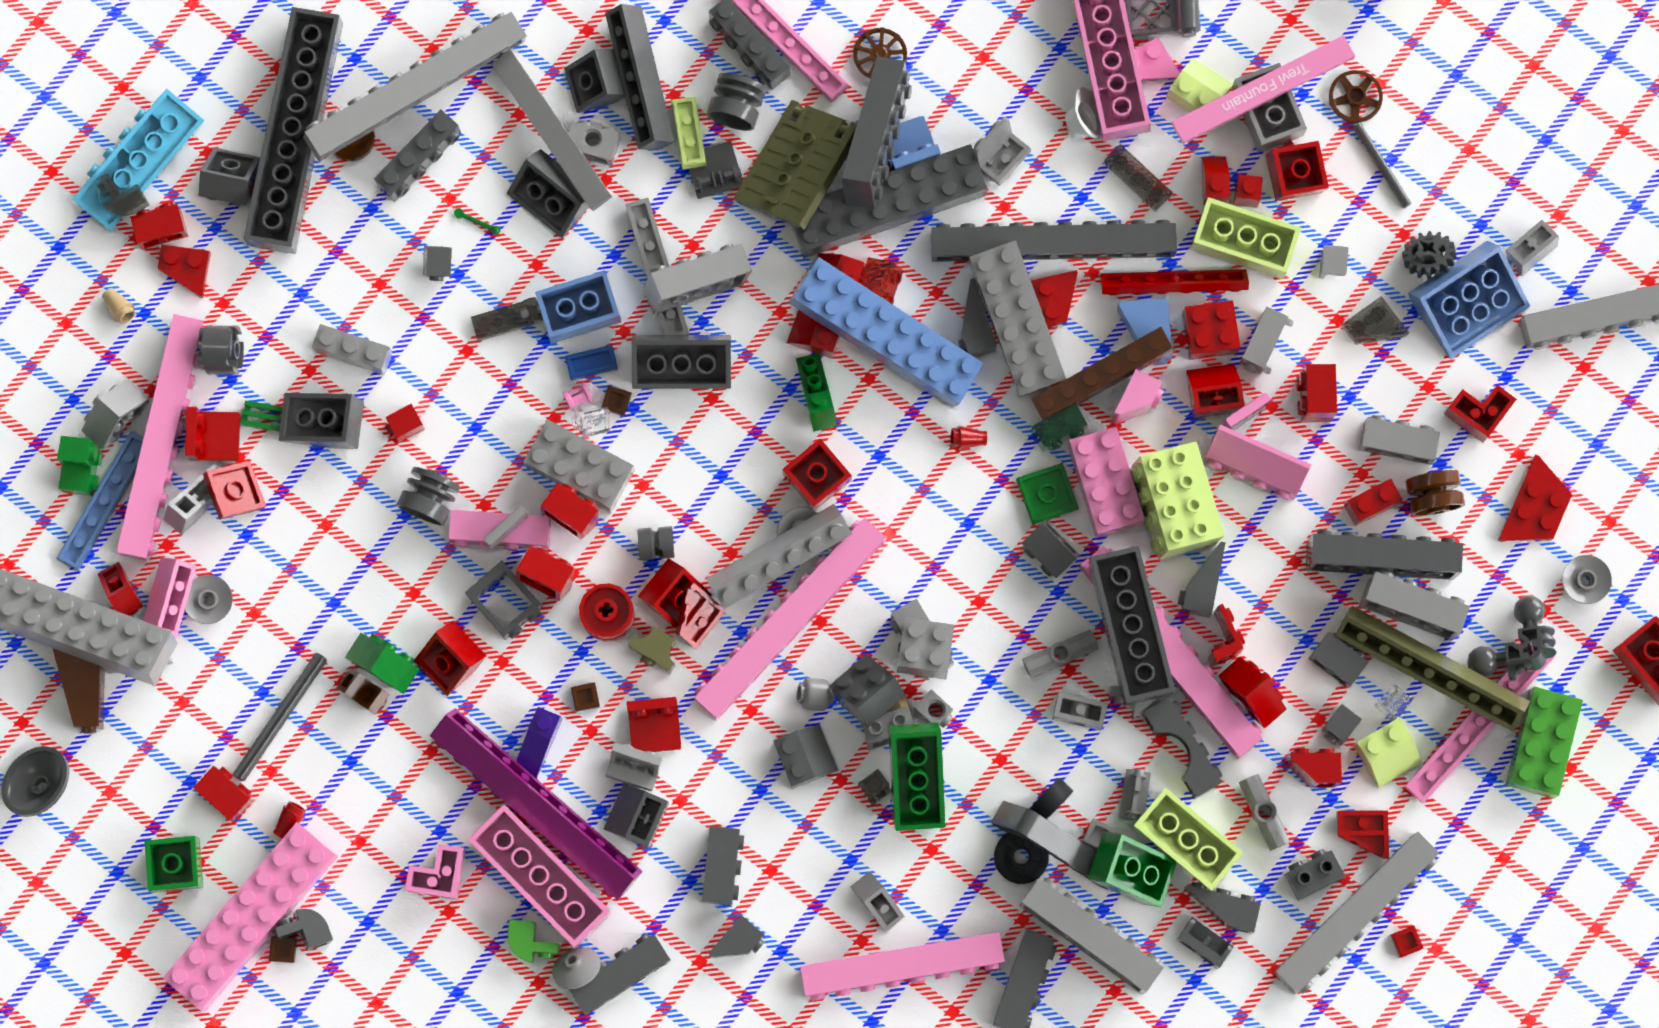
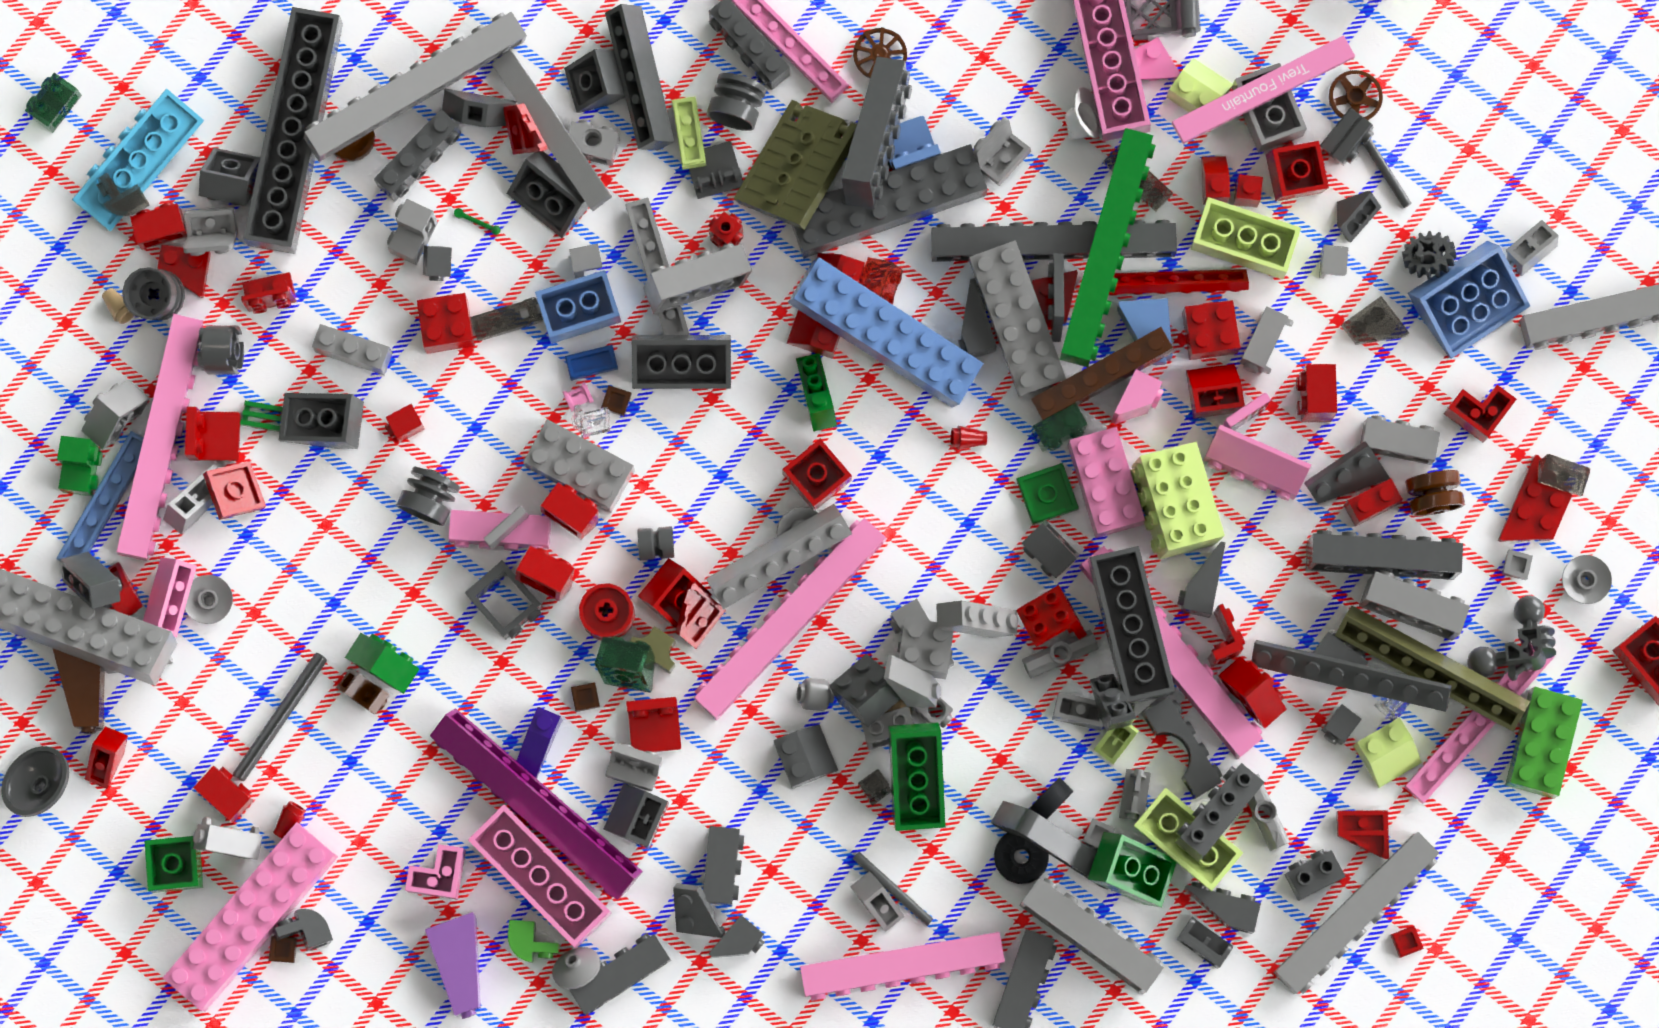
(52, 102): none -> clear green brick
(90, 580): none -> dark grey brick
(105, 757): none -> red slope
(140, 293): none -> dark grey wheel
(210, 230): none -> light grey bracket
(227, 840): none -> brick
(268, 293): none -> red bracket
(413, 231): none -> light grey brick
(445, 323): none -> red brick
(449, 657): red slope -> none
(457, 959): none -> medium lavender slope
(475, 108): none -> dark grey slope
(522, 130): none -> red wing
(585, 259): none -> light grey panel
(626, 664): none -> clear green slope
(694, 913): none -> dark grey wing
(732, 236): none -> red brick
(893, 889): none -> dark grey bar
(911, 684): none -> light grey slope
(976, 619): none -> light grey brick
(1050, 616): none -> red bracket
(1056, 293): none -> dark grey wing
(1106, 248): none -> green brick
(1111, 702): none -> dark grey slope
(1115, 742): none -> yellowish green slope
(1221, 810): none -> dark grey brick
(1316, 769): red slope -> none
(1347, 137): none -> dark grey brick
(1347, 474): none -> dark grey wing
(1351, 675): none -> dark grey plate
(1355, 213): none -> dark grey slope
(1517, 564): none -> light grey plate
(1563, 474): none -> clear smoke slope

